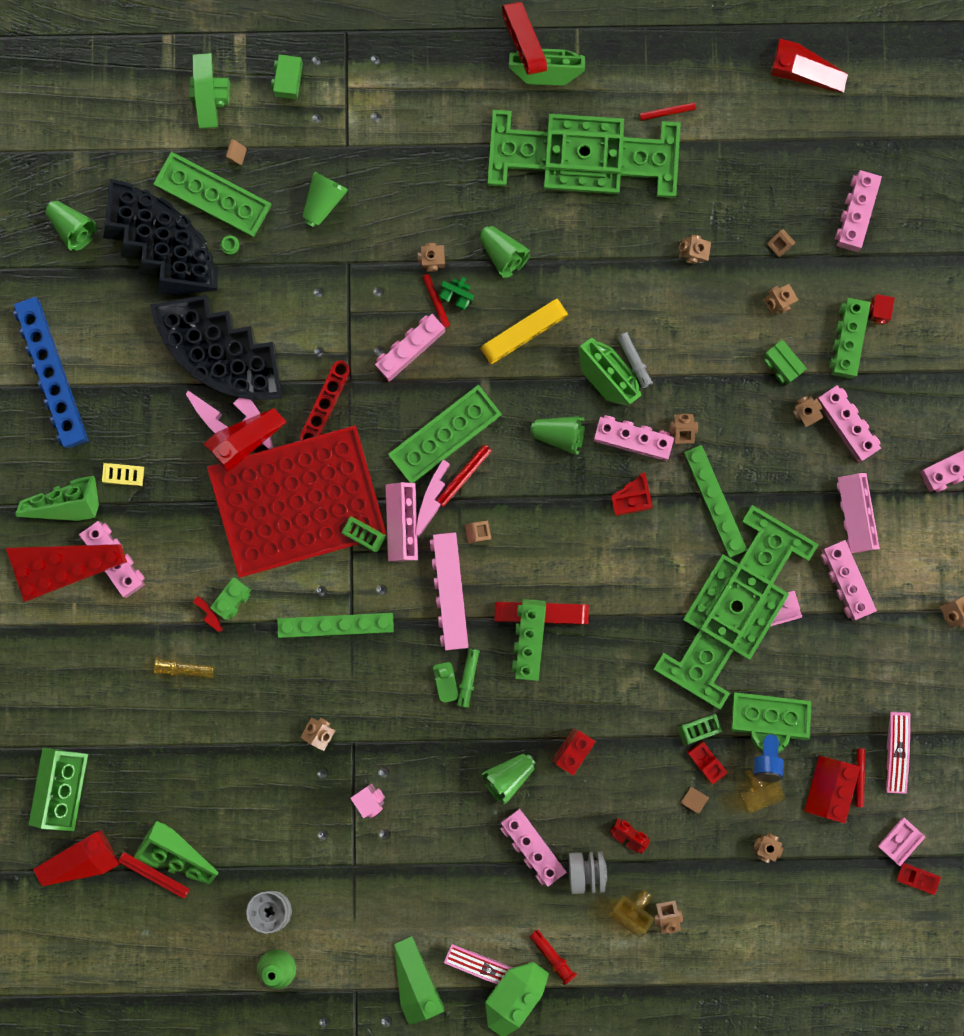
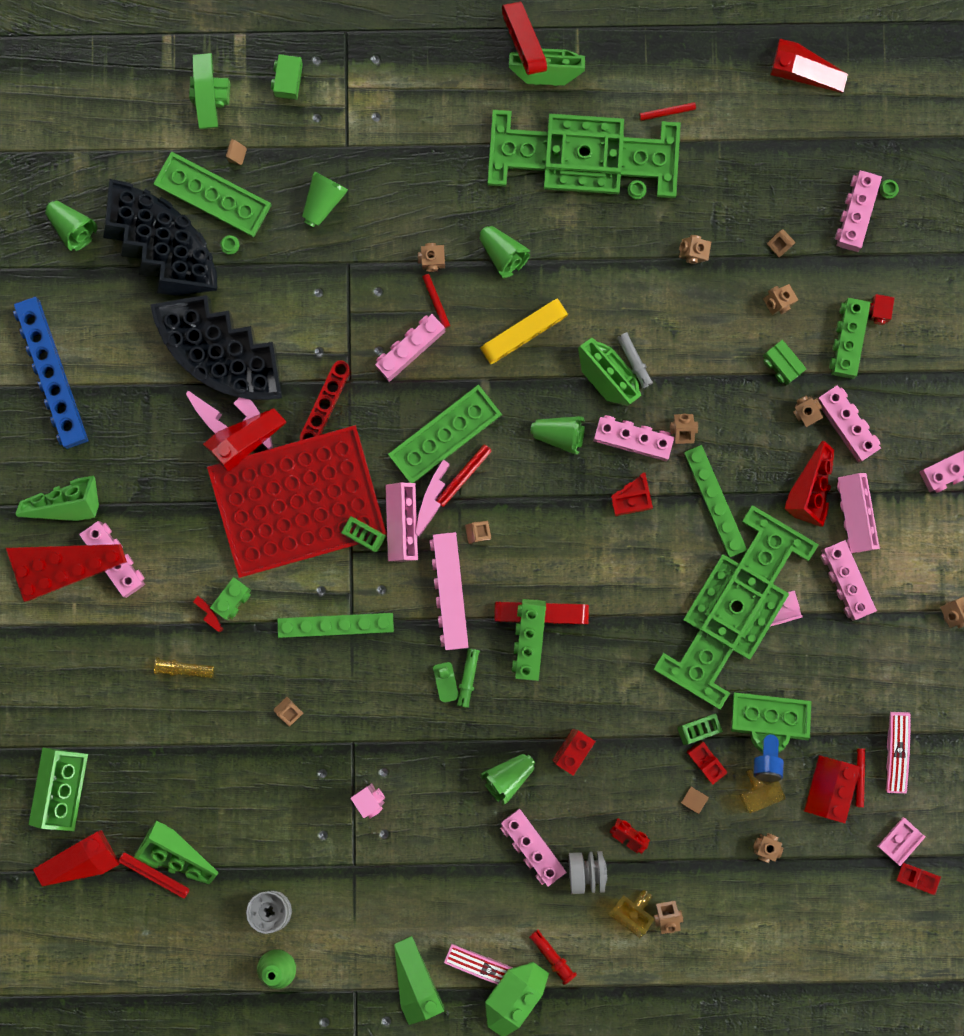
(106, 472): light yellow slope -> none
(288, 711): none -> medium nougat slope
(318, 733): medium nougat brick -> none
(464, 297): green hips -> none
(636, 189): none -> bright green plate
(810, 491): none -> red wedge
(889, 189): none -> bright green plate

